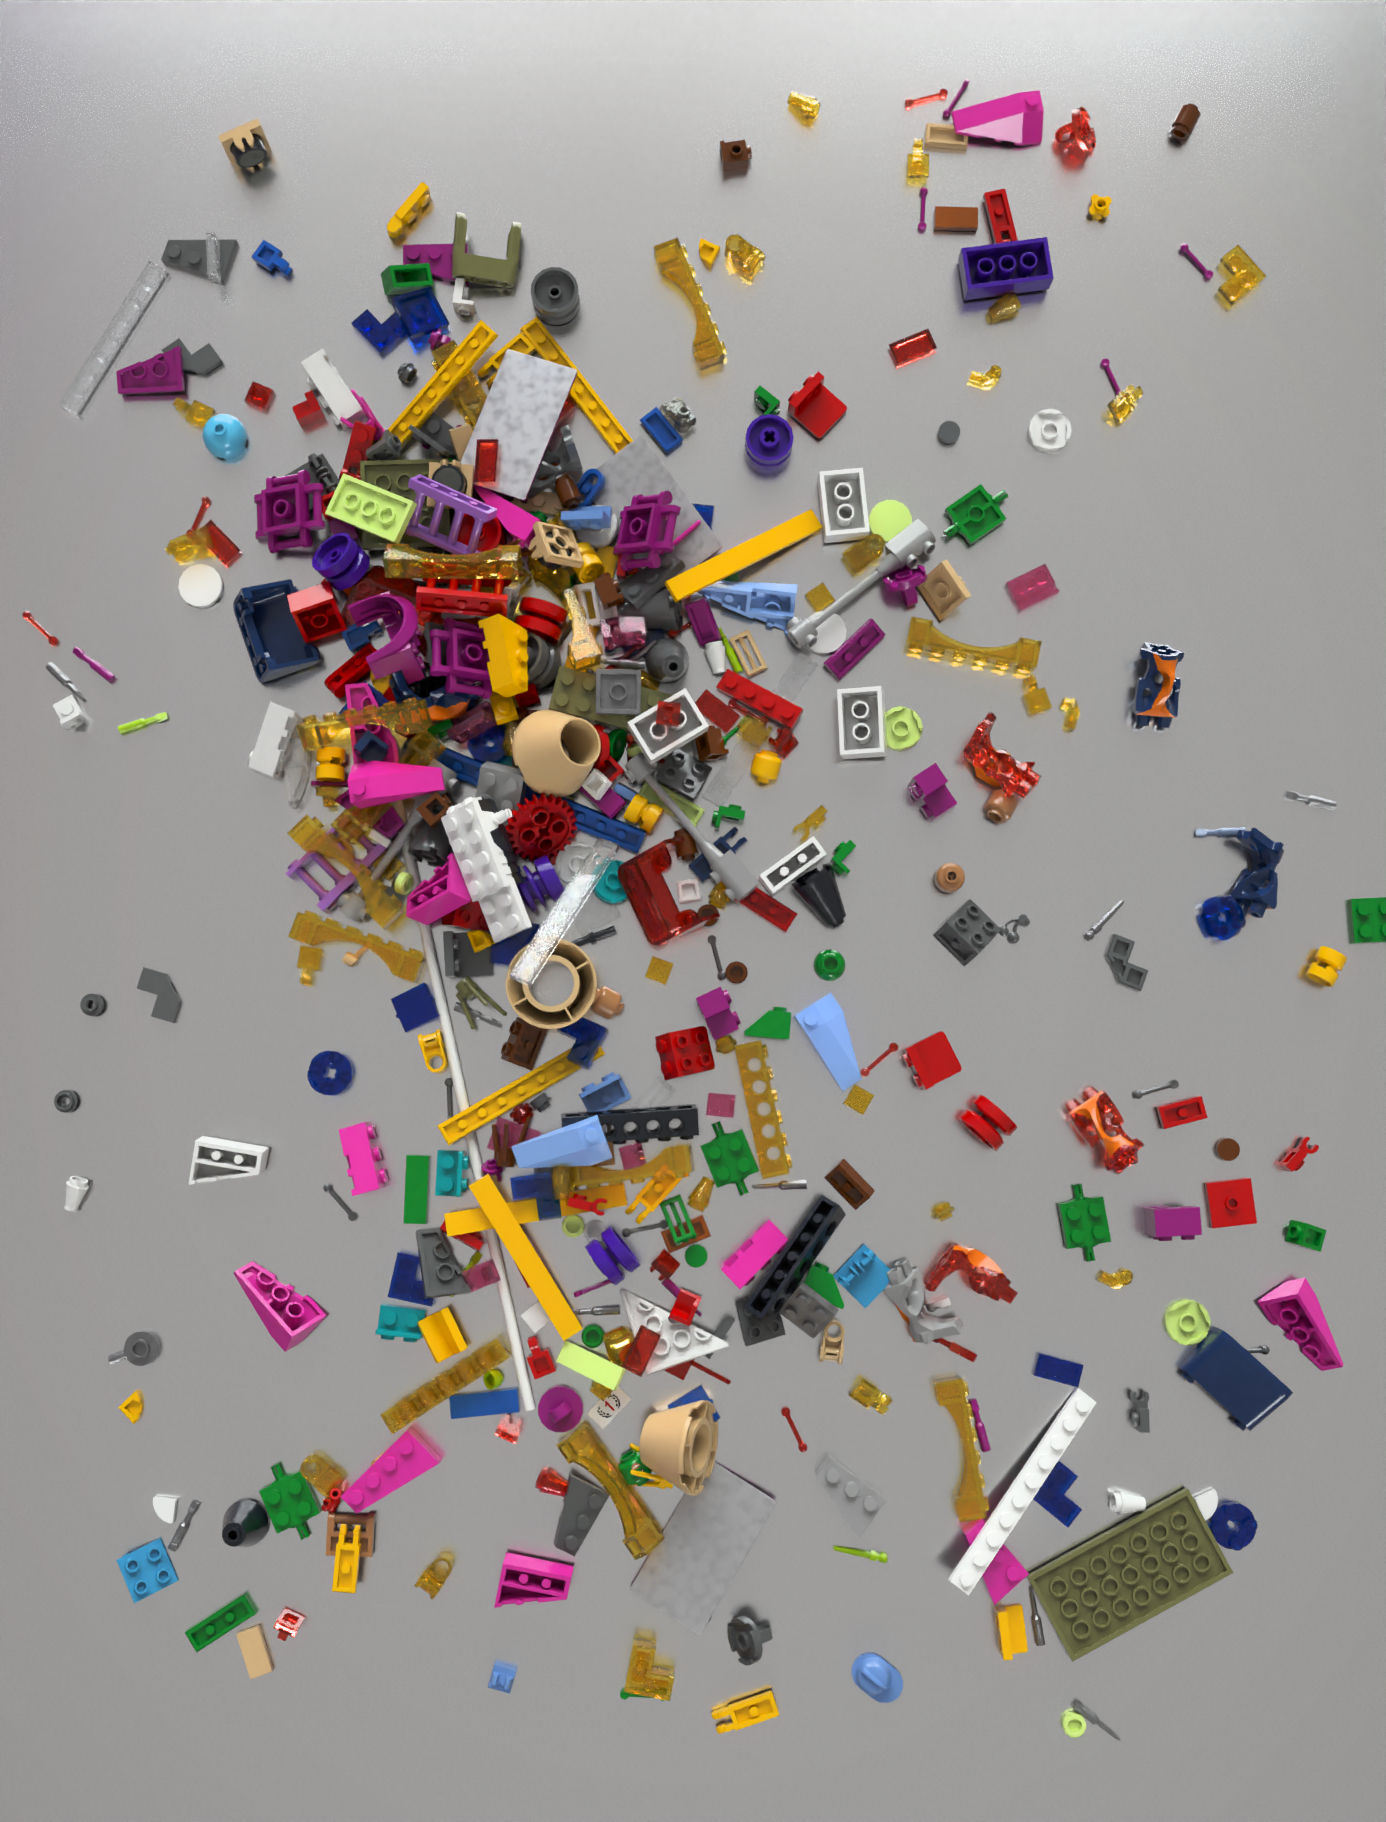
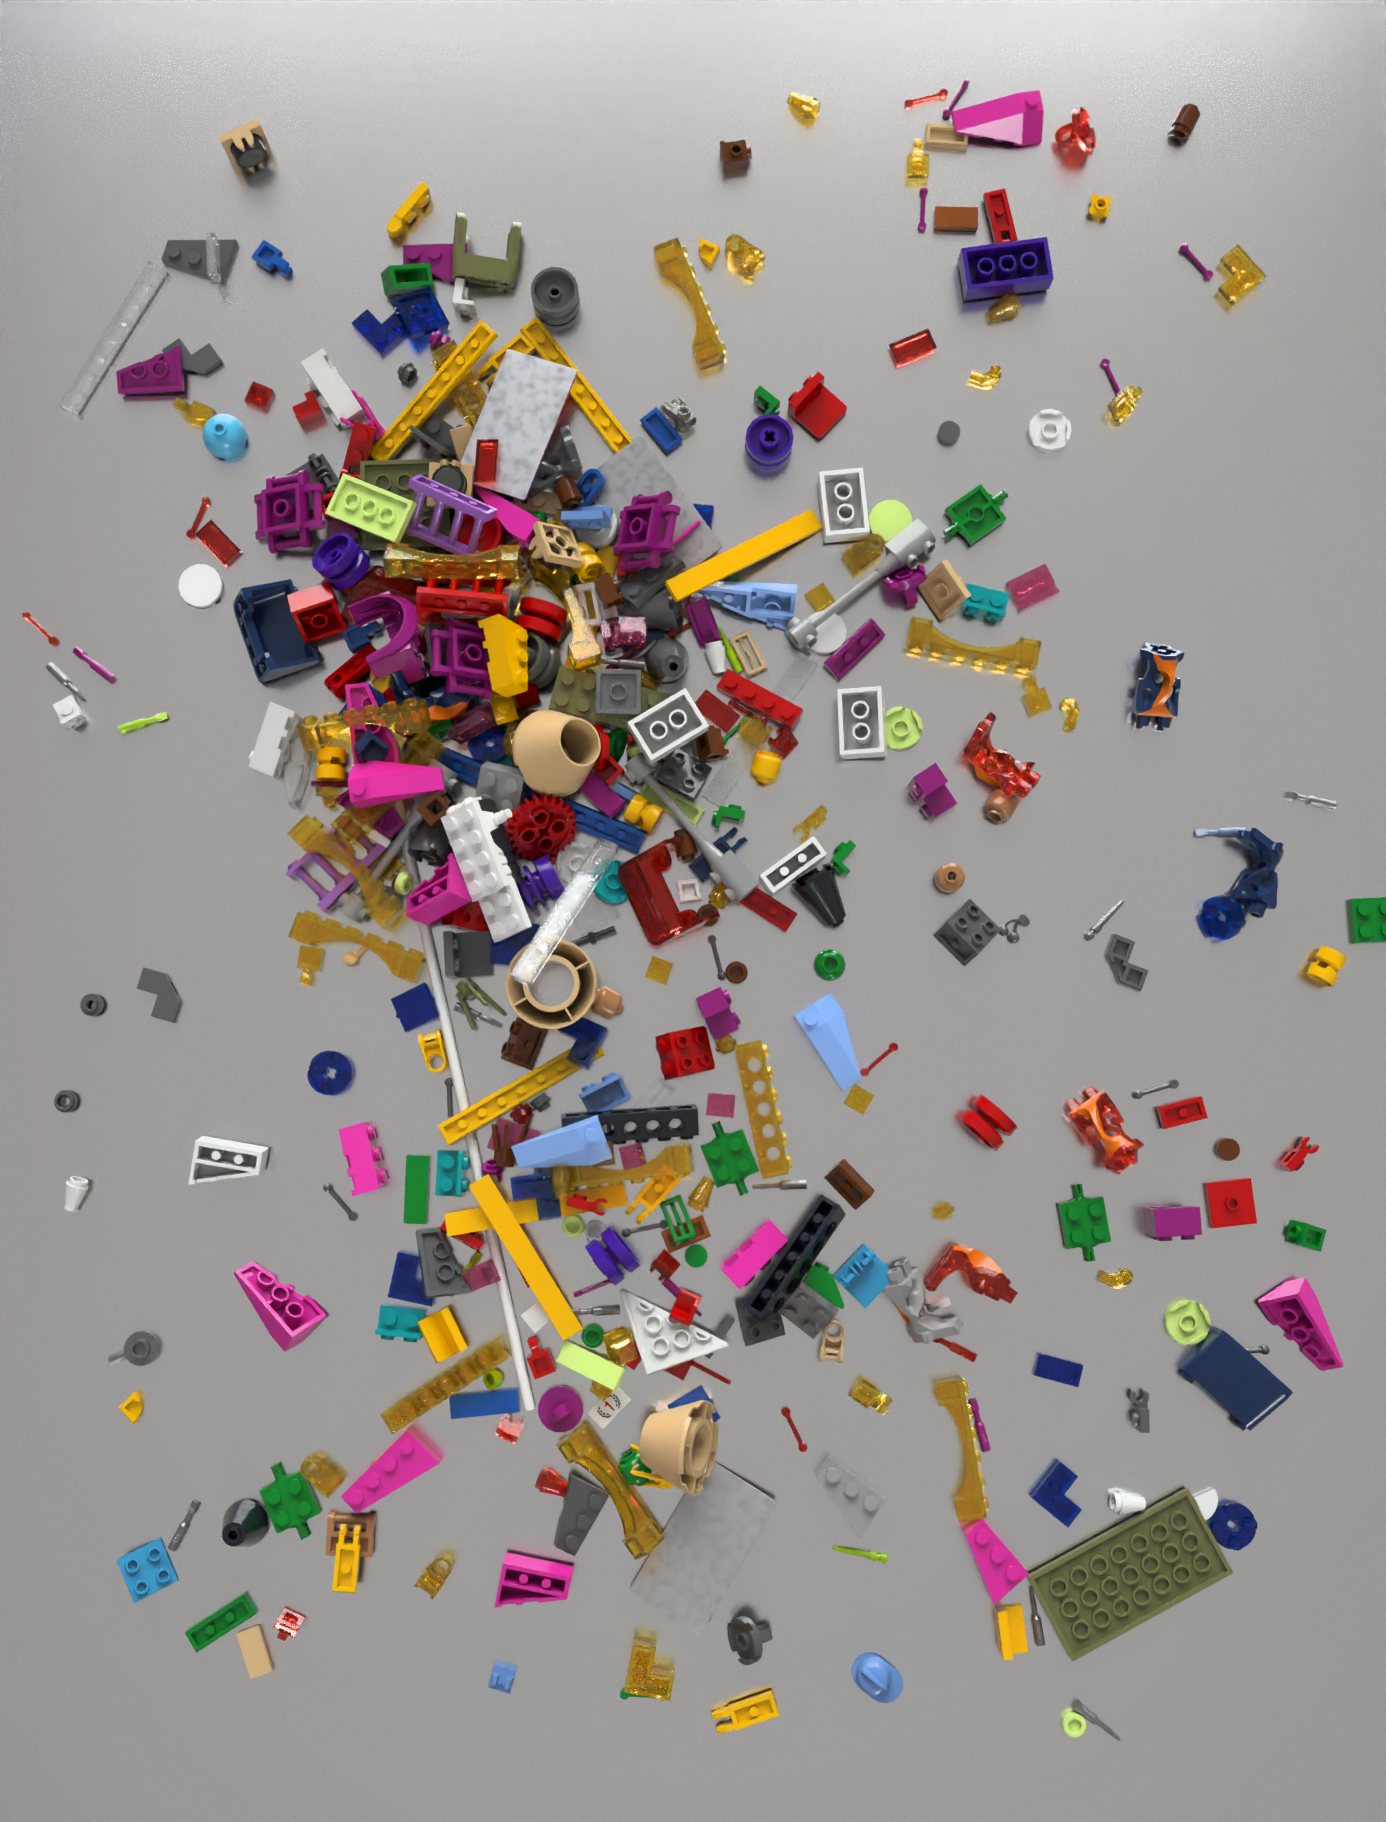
(165, 1508): white tile -> none
(190, 544): clear yellow hinge -> none
(332, 1505): red arm -> none
(386, 449): dark grey bracket -> none
(480, 940): yellow tile -> none
(596, 784): white tile -> none
(641, 1350): clear red tile -> none
(668, 713): clear red tile -> none
(771, 1025): green slope -> none
(931, 1060): red bracket -> none
(985, 603): none -> teal bracket
(1021, 1491): white plate -> none

